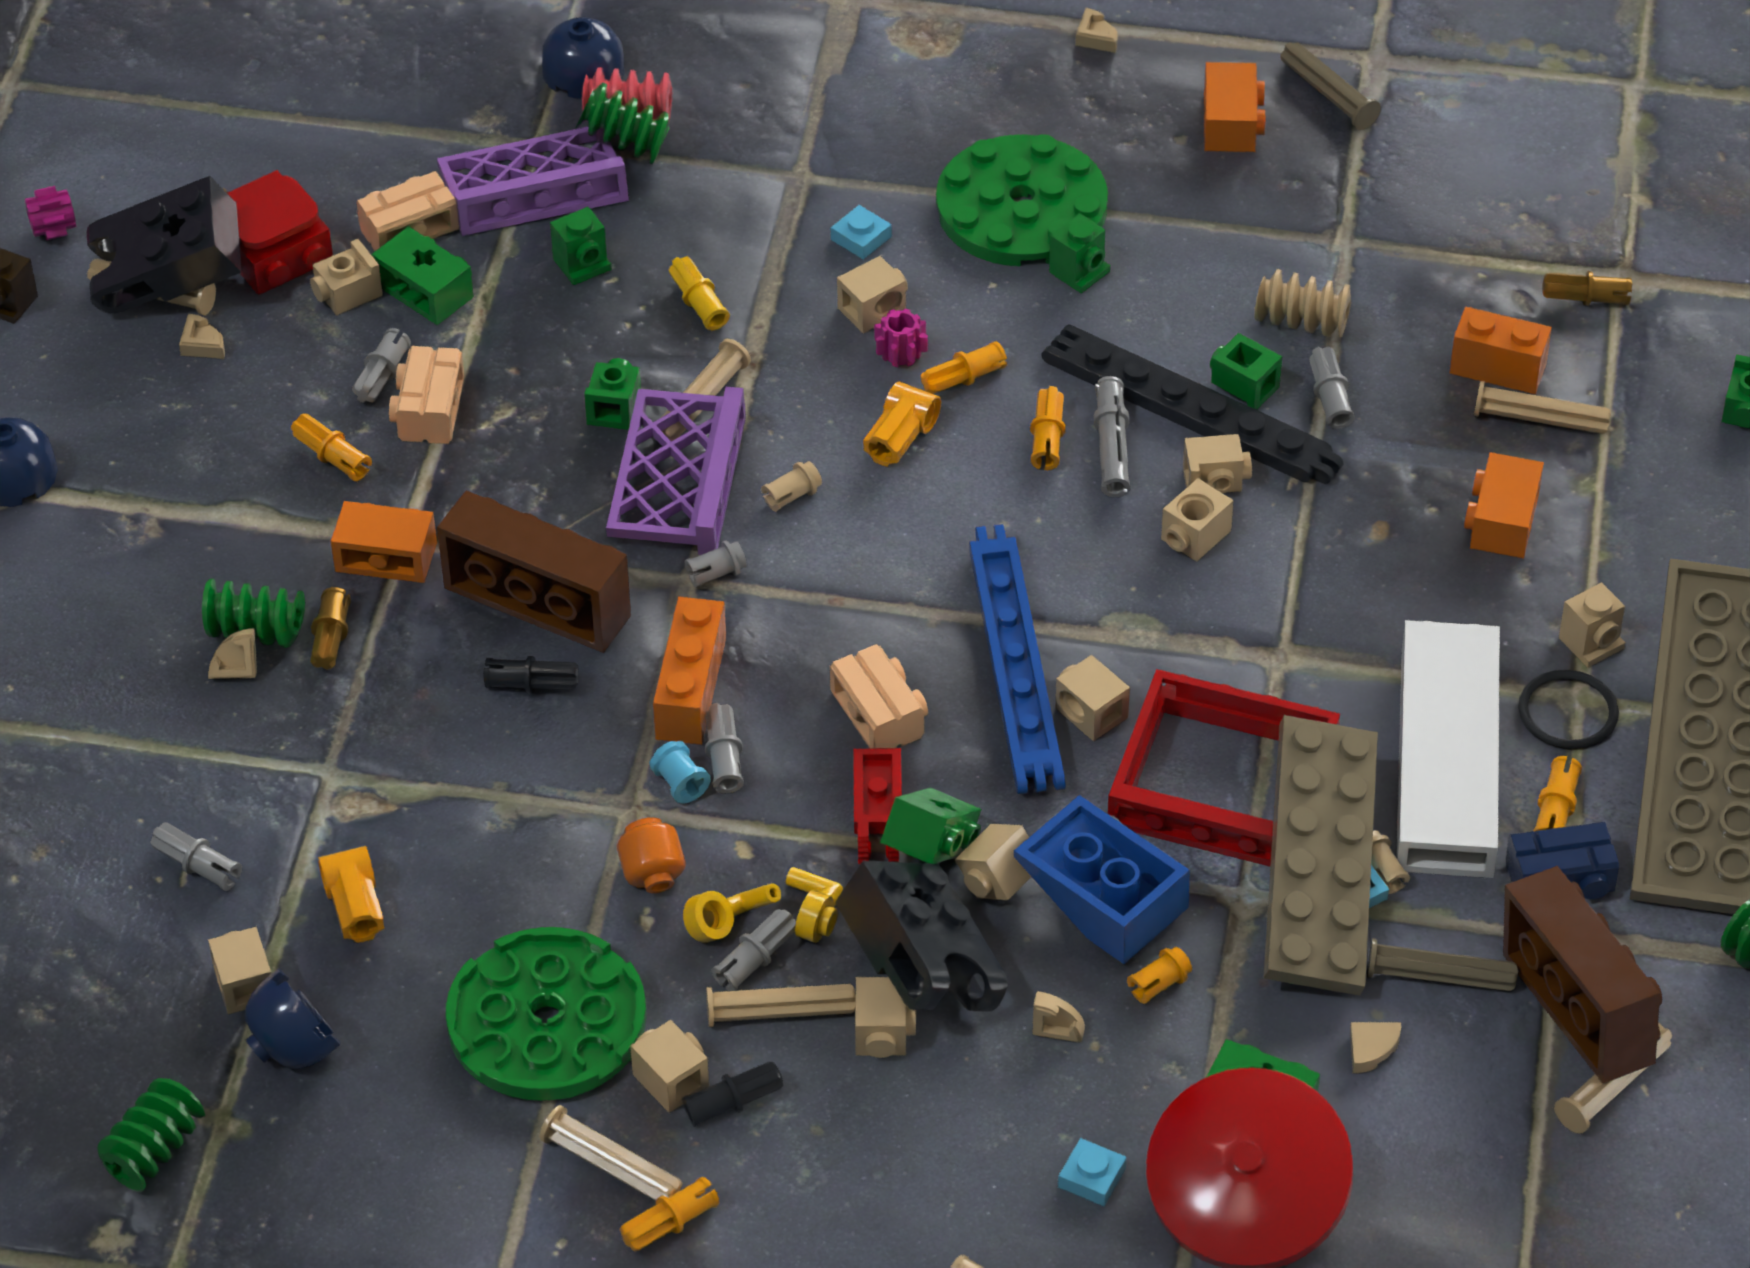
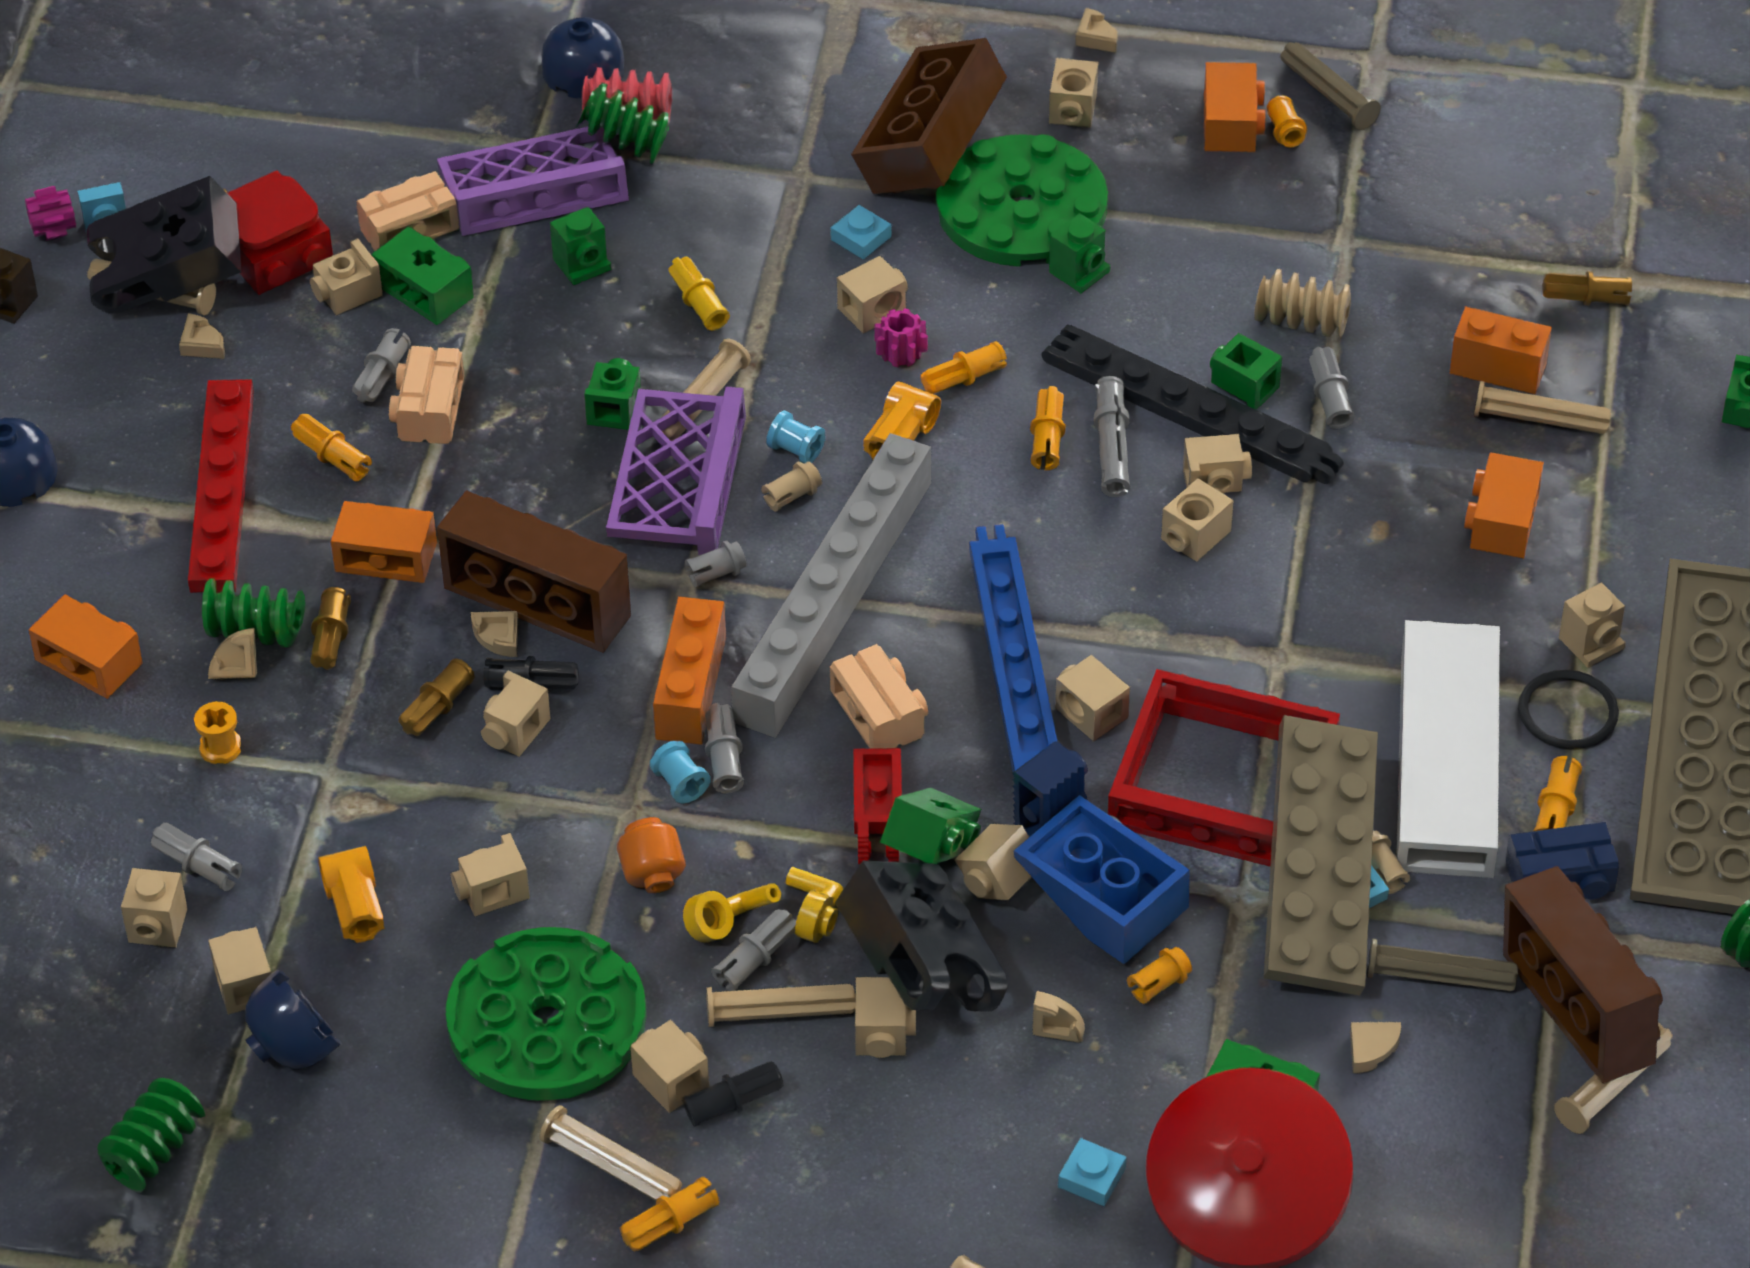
(86, 646): none -> orange brick
(100, 202): none -> medium azure plate
(154, 907): none -> tan brick
(217, 725): none -> light orange bush
(221, 484): none -> red plate
(436, 697): none -> pearl gold axle
(492, 877): none -> tan brick
(497, 631): none -> tan tile
(516, 714): none -> tan brick
(795, 437): none -> medium azure bush
(831, 586): none -> light grey brick
(929, 116): none -> reddish brown brick
(1047, 785): none -> dark blue brick
(1073, 92): none -> tan brick
(1289, 128): none -> light orange pin

